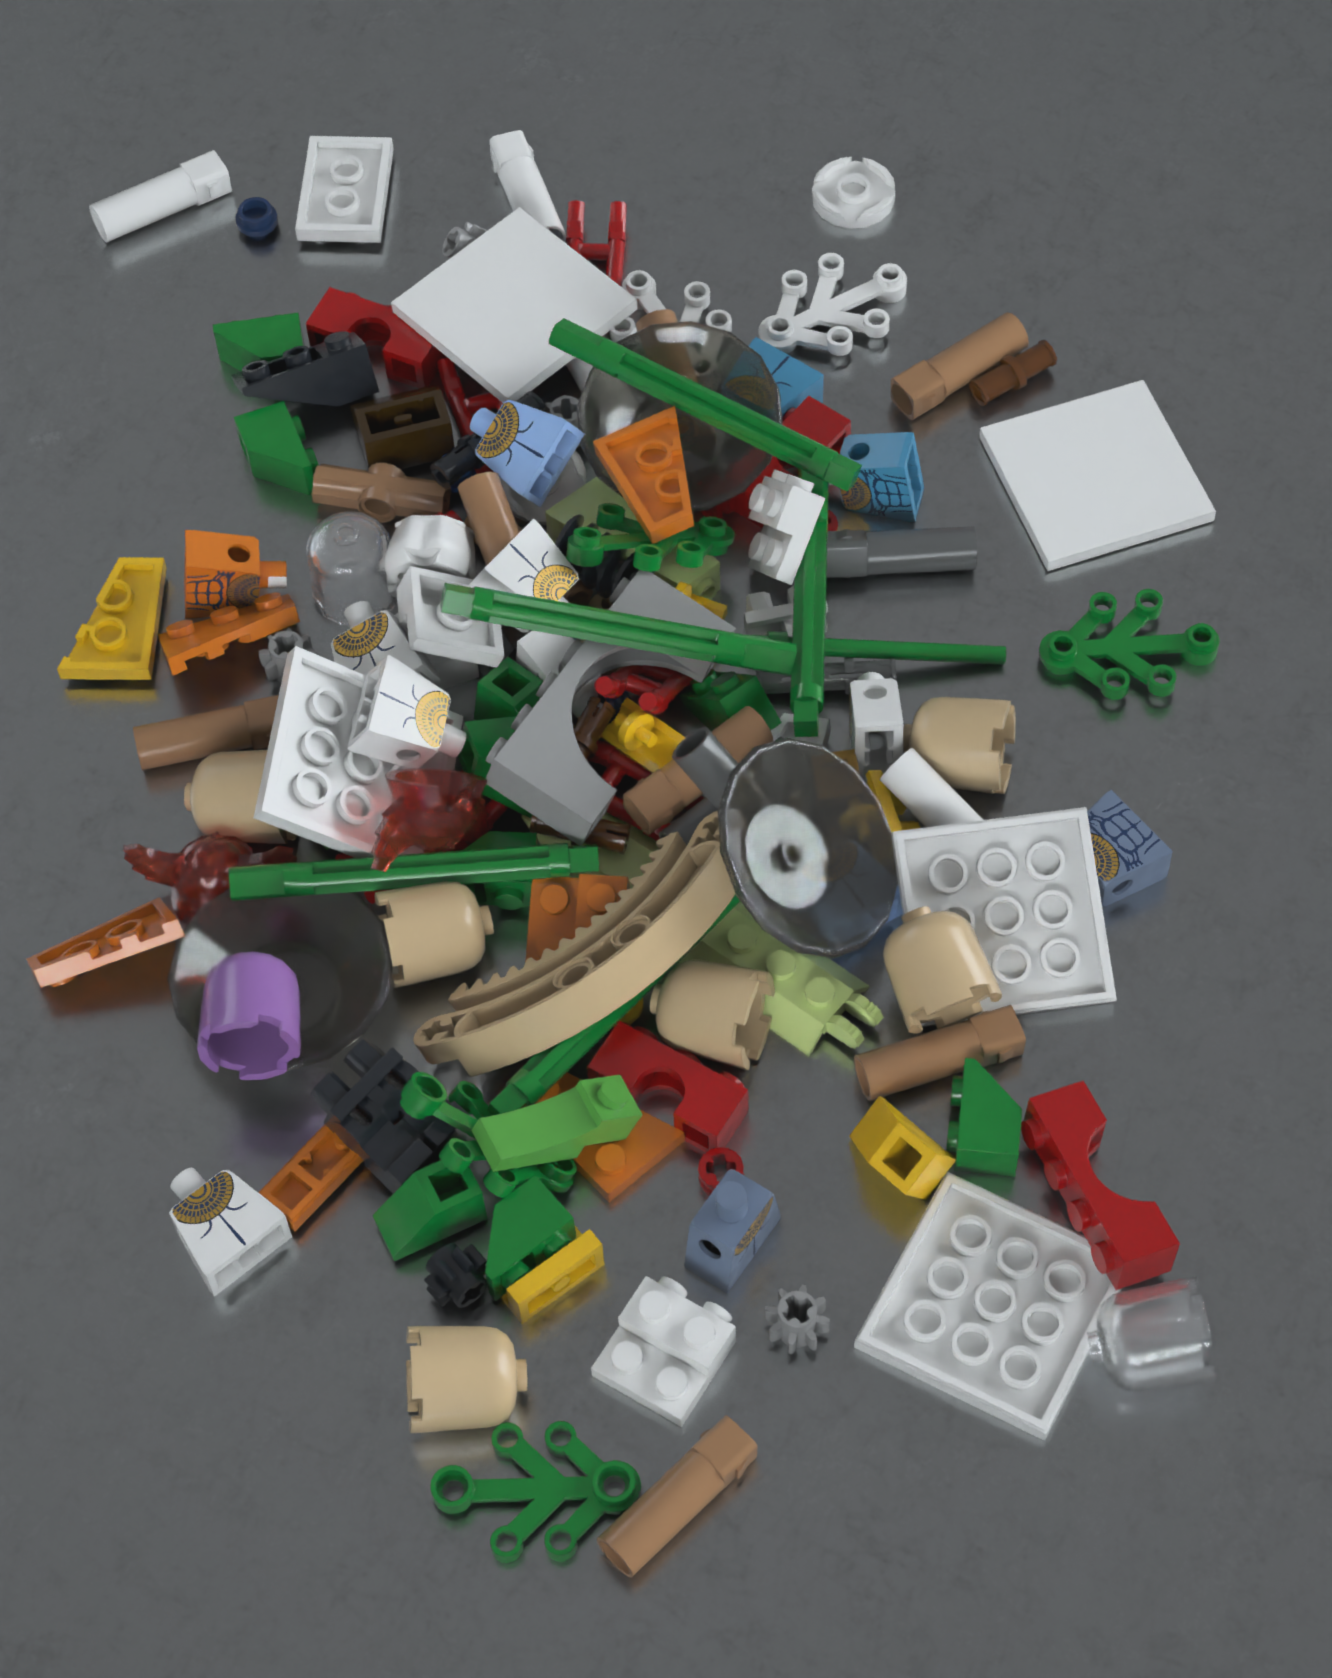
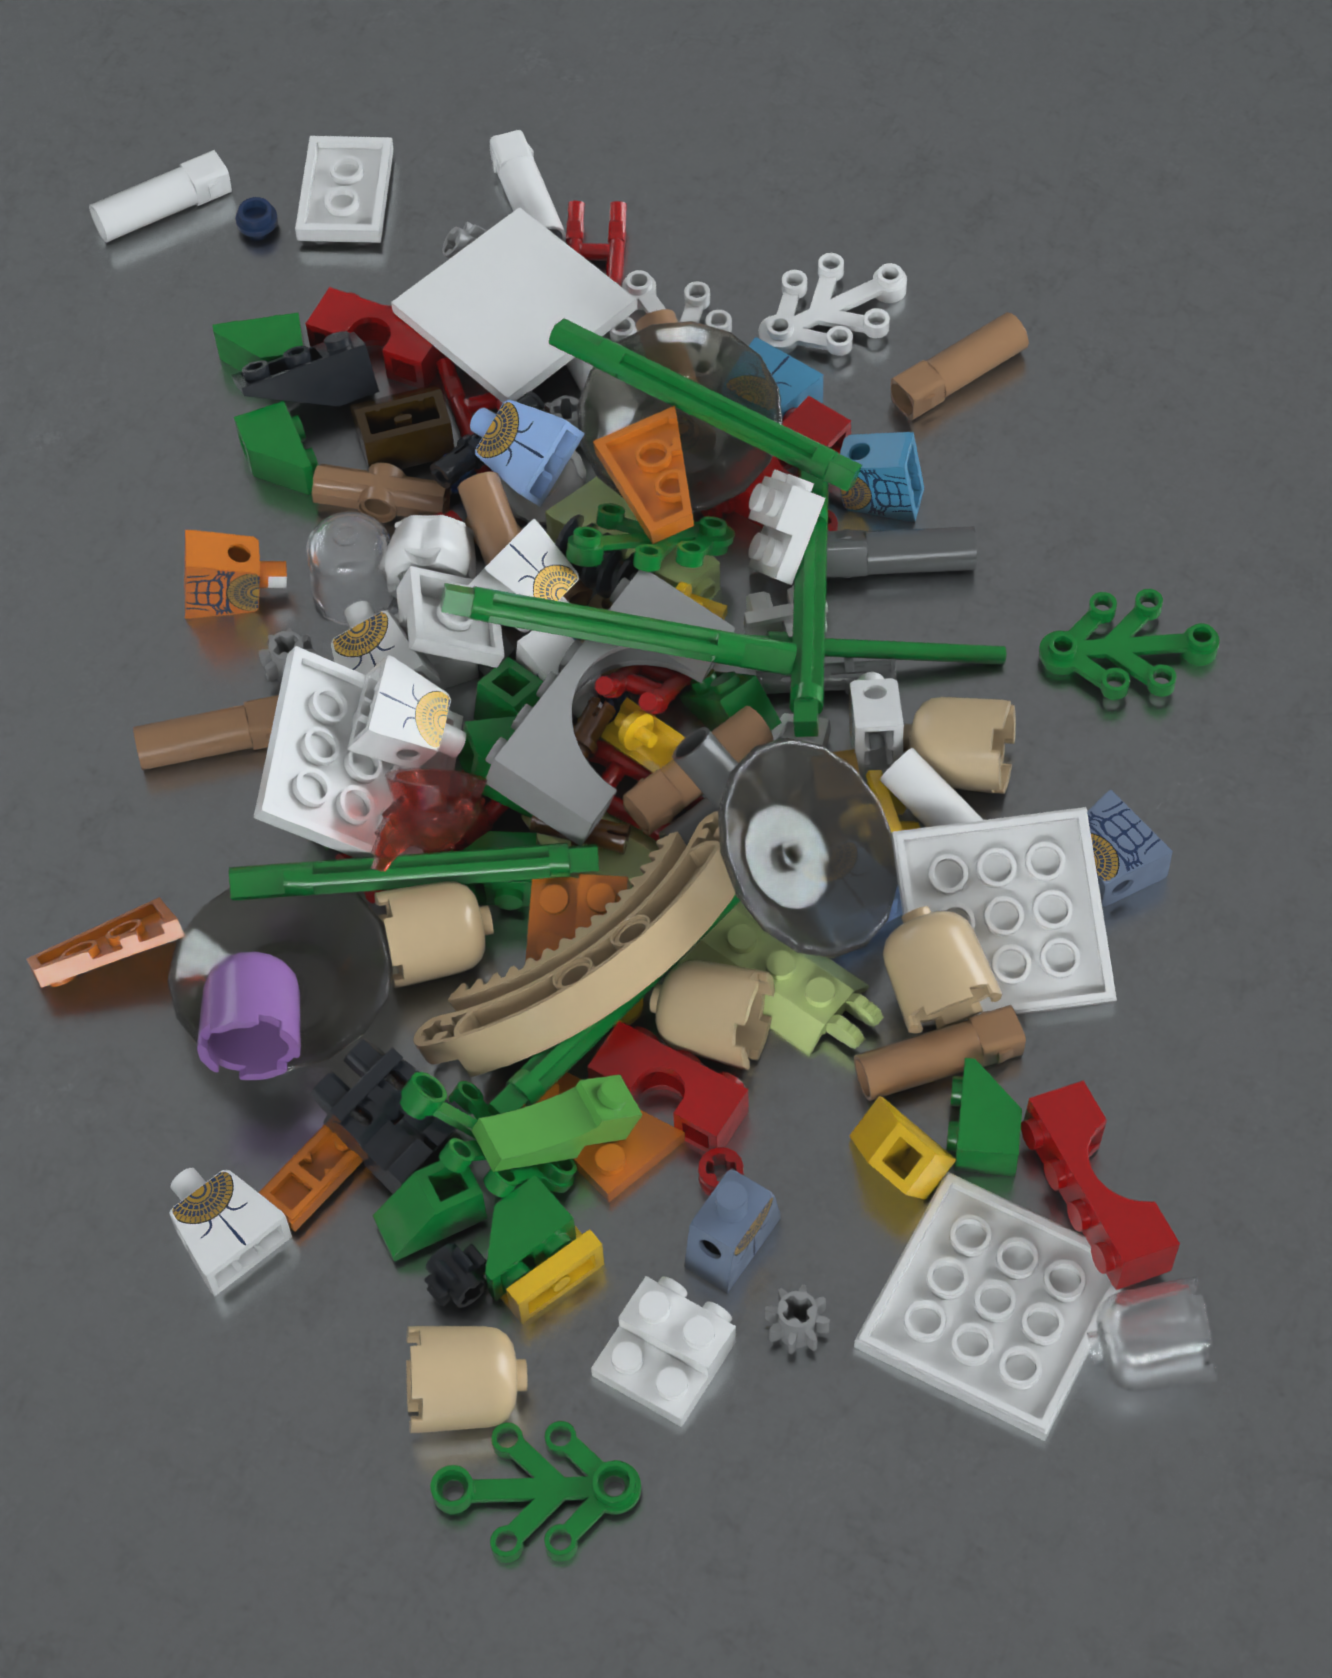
(123, 627): yellow wing -> none
(200, 867): clear red helmet -> none
(226, 624): orange wing -> none
(226, 797): tan cylinder -> none
(678, 1496): medium nougat piece -> none
(853, 193): white tile -> none
(1013, 372): reddish brown pin -> none
(1096, 475): white tile -> none

